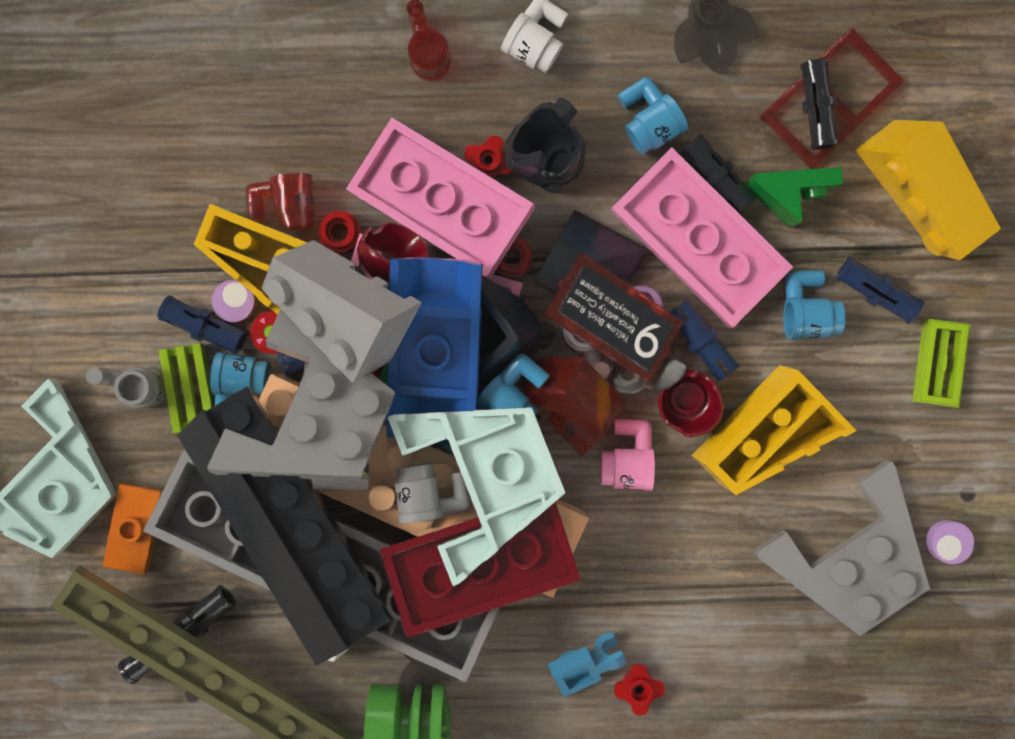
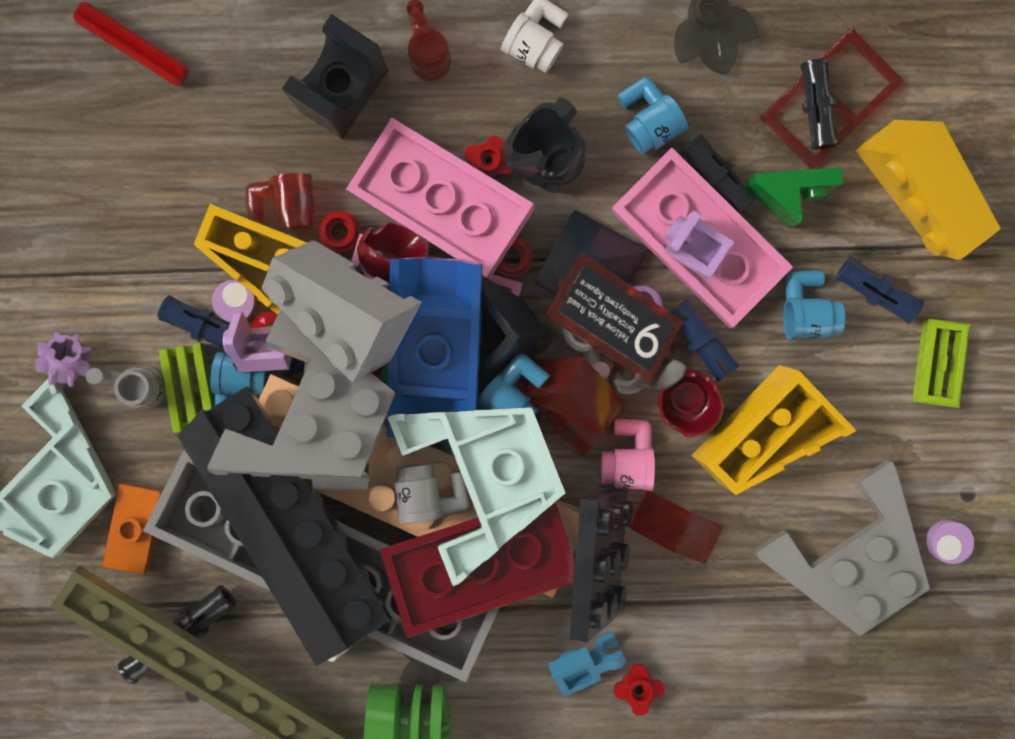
(63, 359): none -> lavender gear
(131, 43): none -> red axle
(249, 347): none -> lavender bracket
(344, 56): none -> black piece
(600, 562): none -> black plate
(676, 527): none -> clear red slope
(697, 244): none -> lavender bracket

